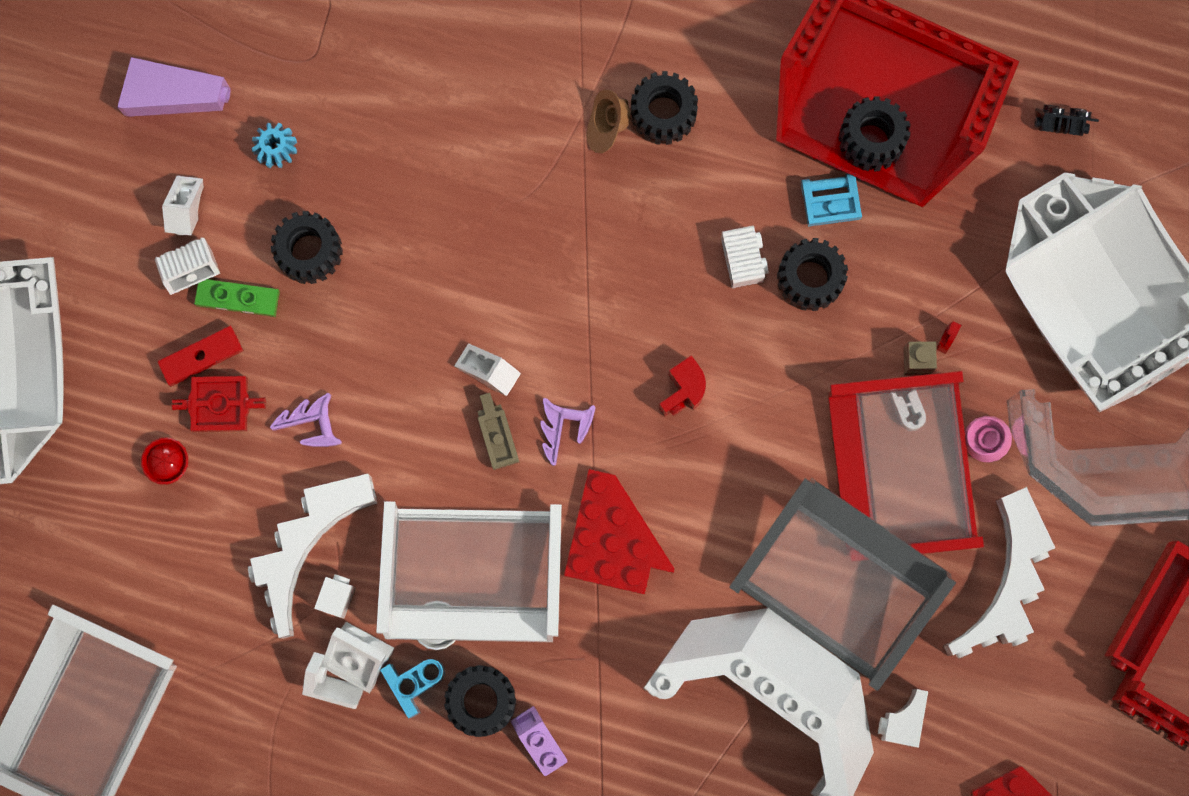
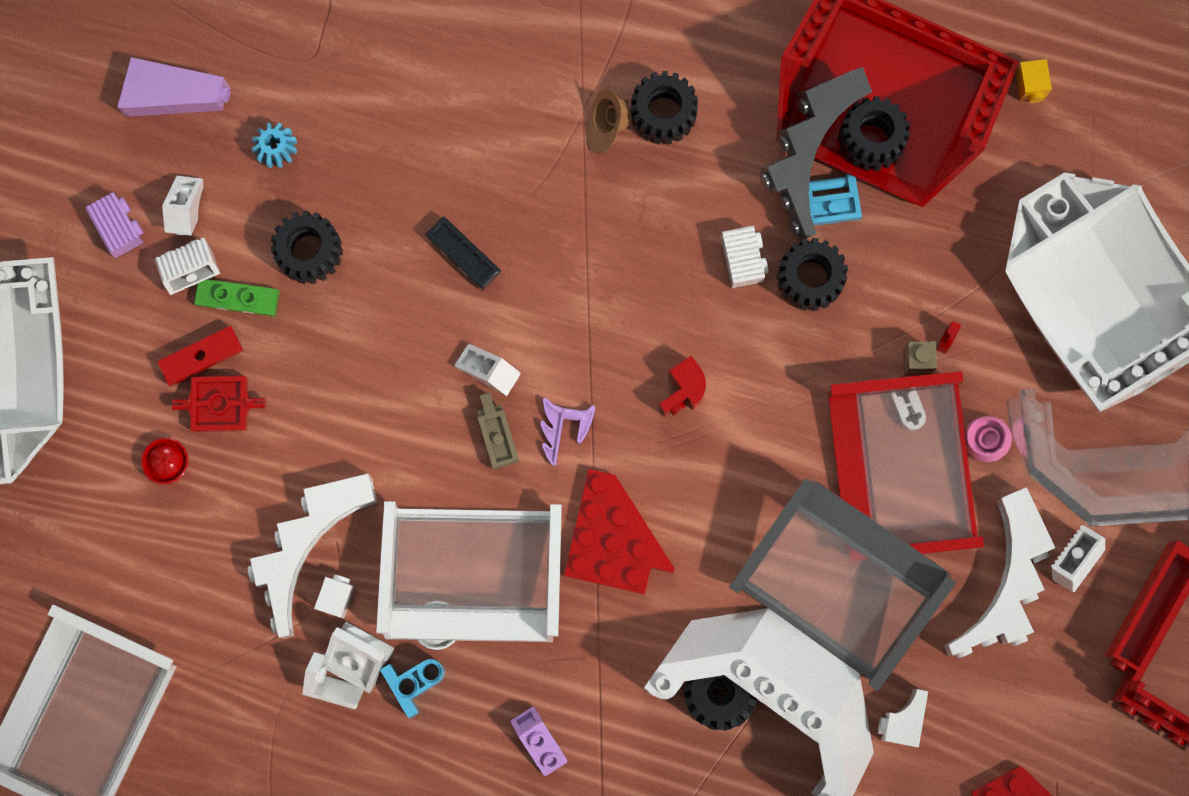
(115, 225): none -> lavender brick
(316, 412): lavender piece -> none
(455, 701): black tyre -> none
(463, 253): none -> black plate
(714, 713): none -> black wheel
(801, 140): none -> dark grey arch
(1033, 81): none -> yellow brick
(1077, 123): black hinge -> none
(1078, 558): none -> white brick

